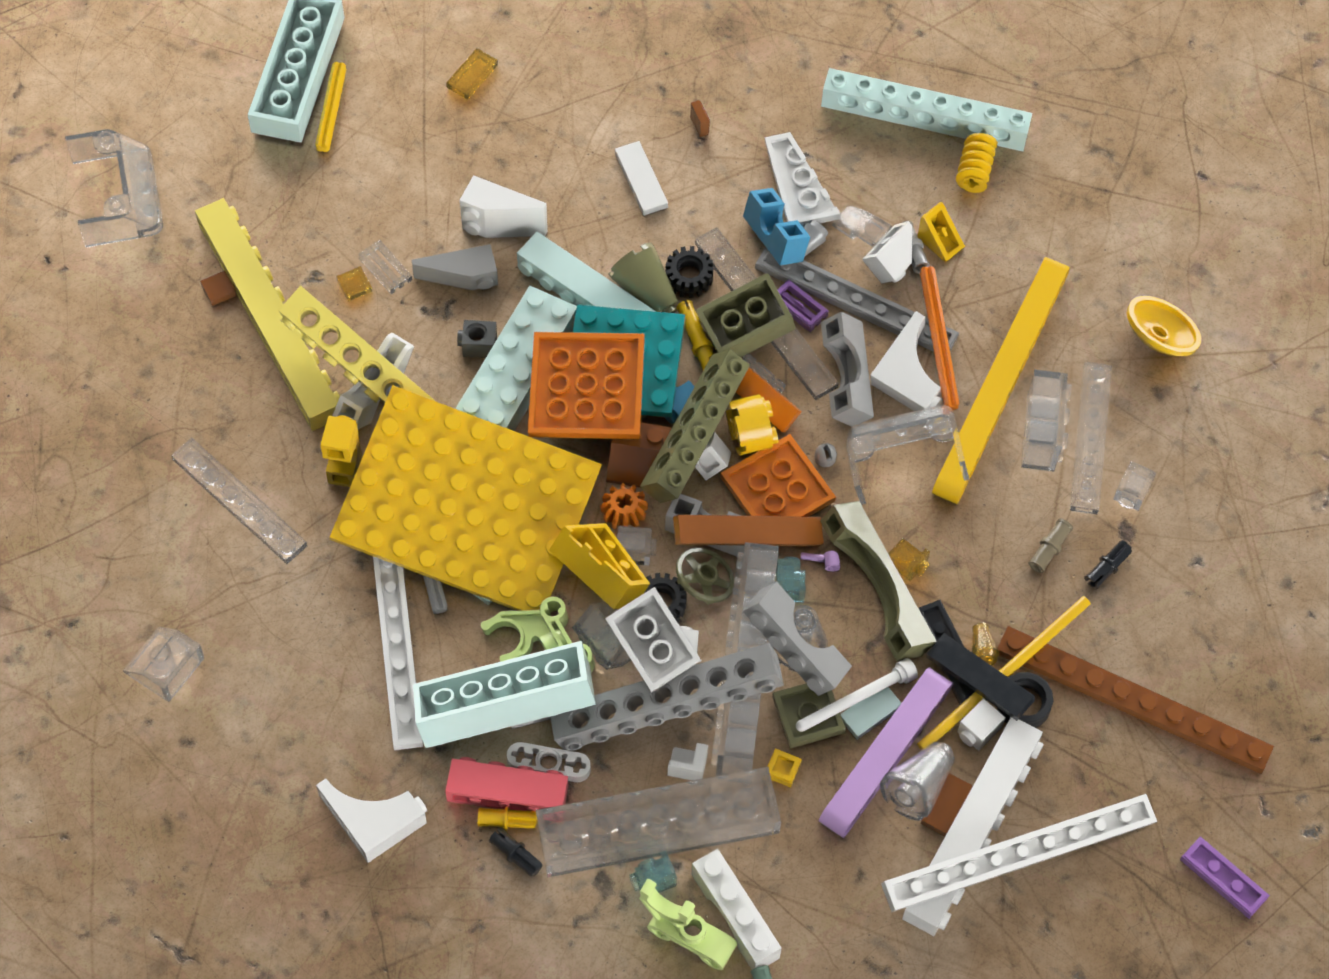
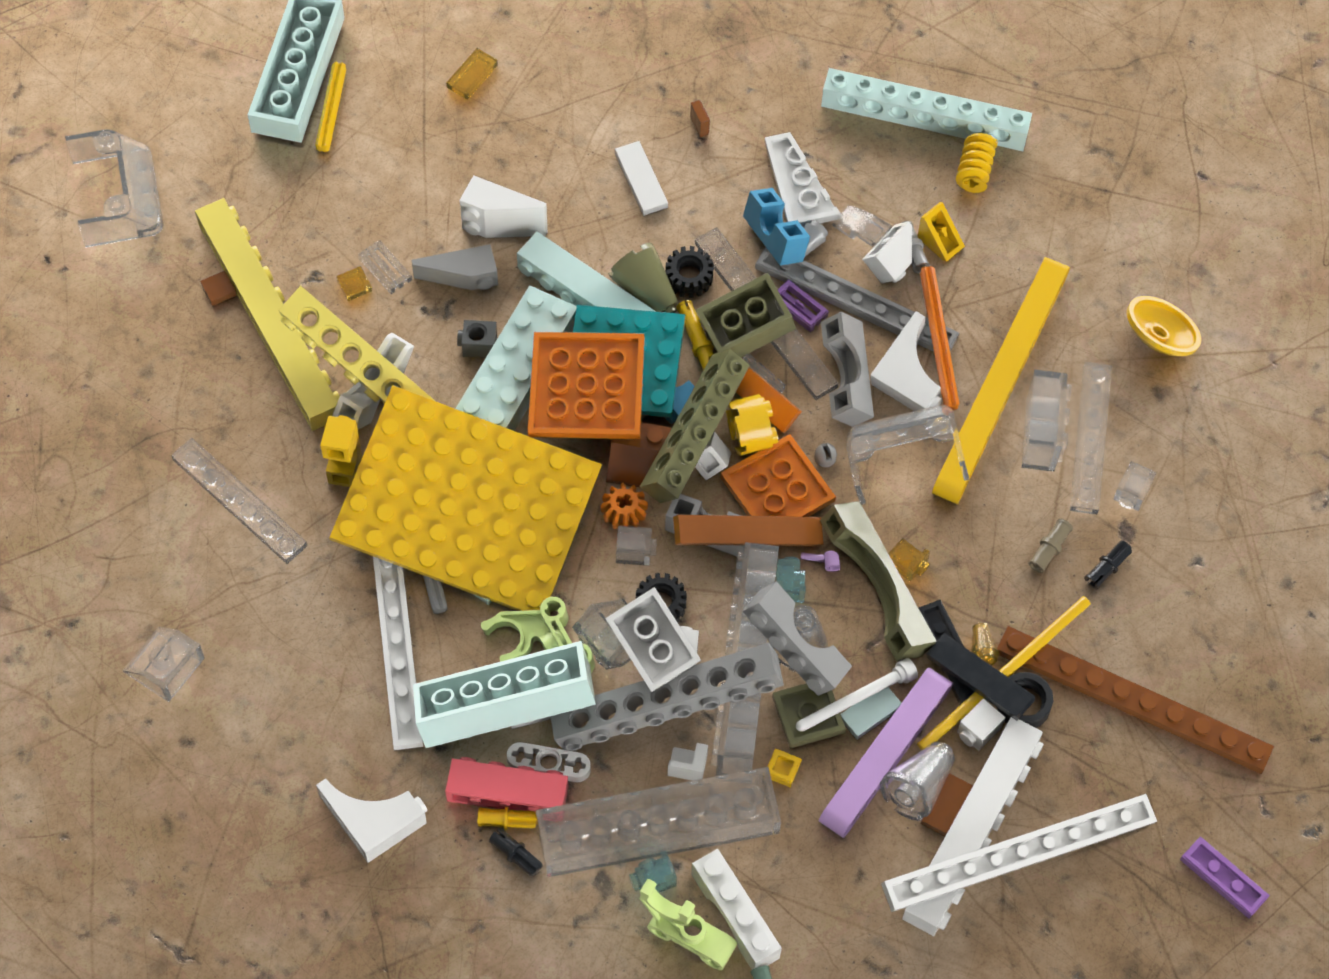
(600, 563): yellow wedge -> none
(705, 574): olive wheel -> none

